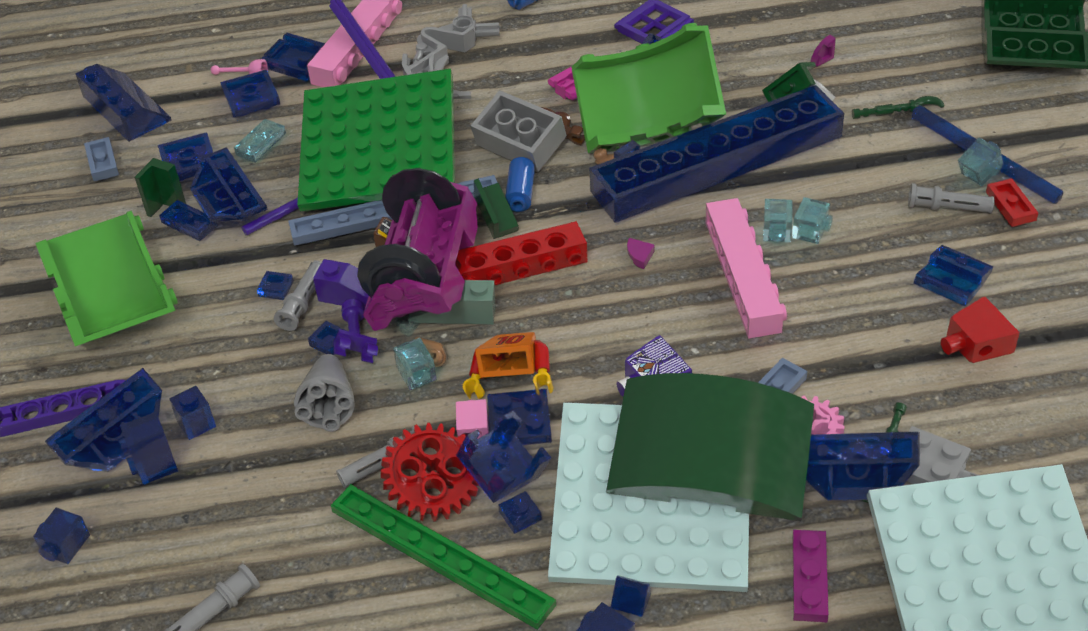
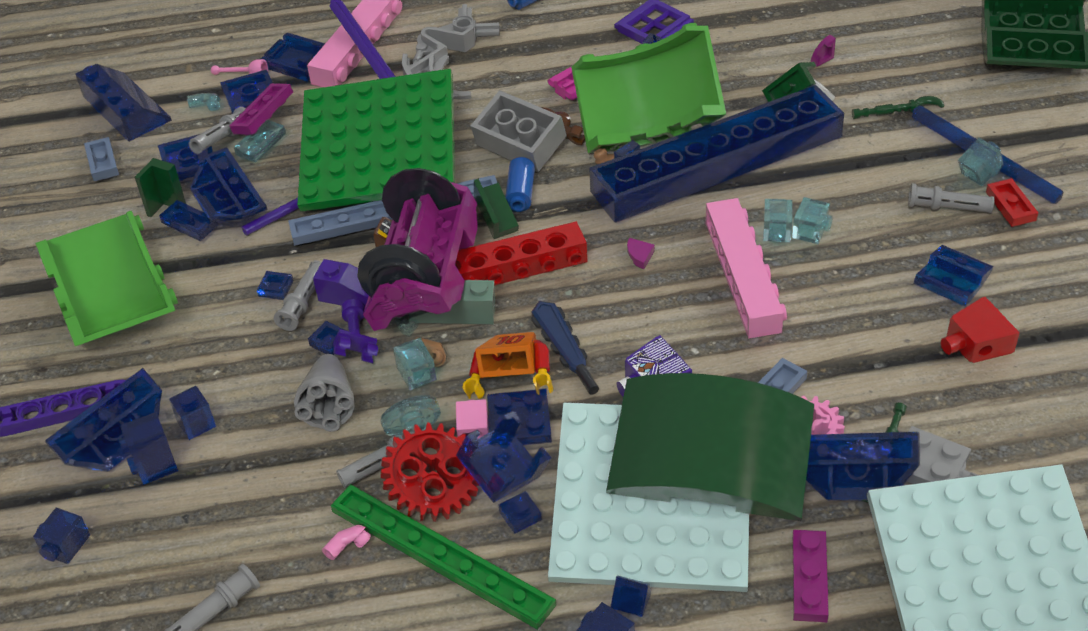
(209, 99): none -> clear light blue arm
(215, 133): none -> light grey pin
(261, 109): none -> magenta plate
(343, 538): none -> bright pink arm
(409, 413): none -> clear light blue tile
(558, 332): none -> dark blue sword

